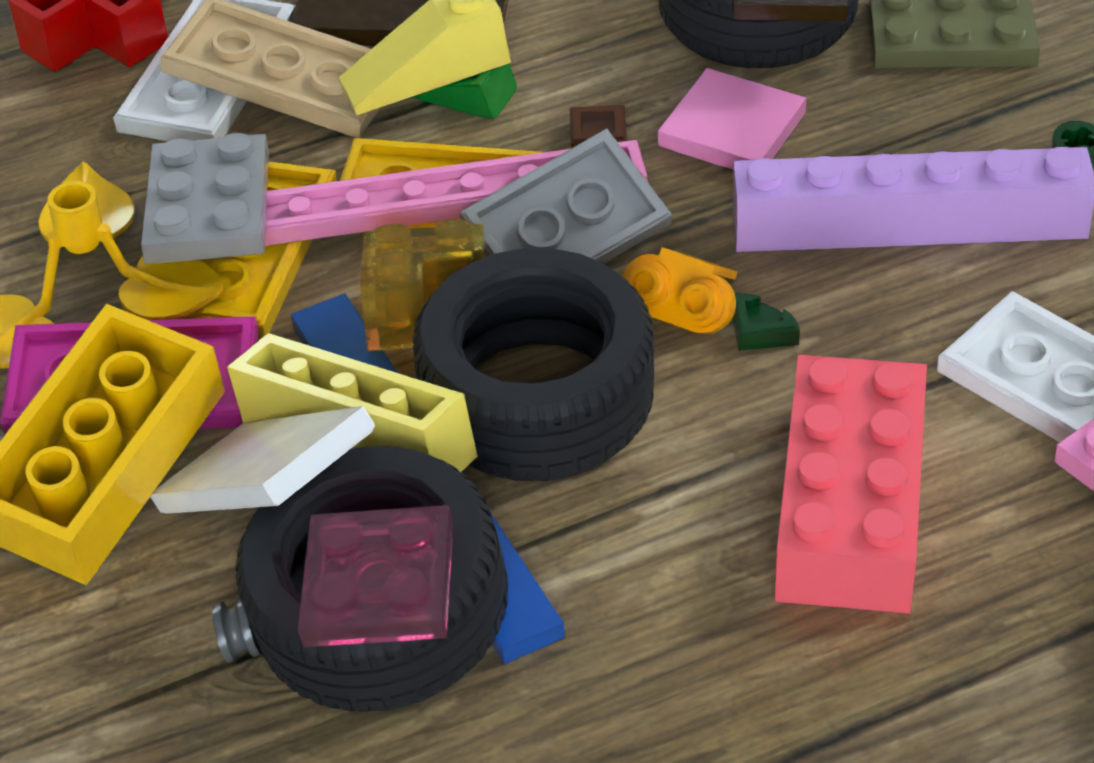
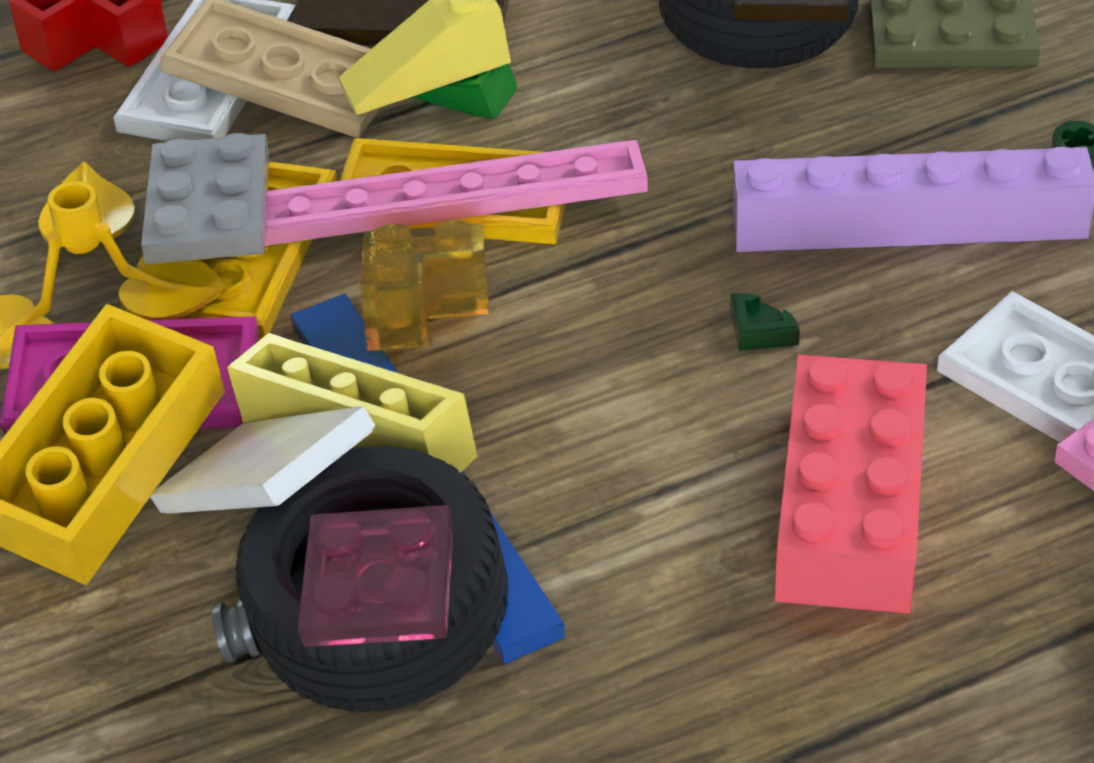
(548, 300): black tyre -> none
(577, 203): light grey tile -> none
(593, 119): reddish brown tile -> none
(684, 290): light orange bracket -> none
(731, 120): bright pink tile -> none

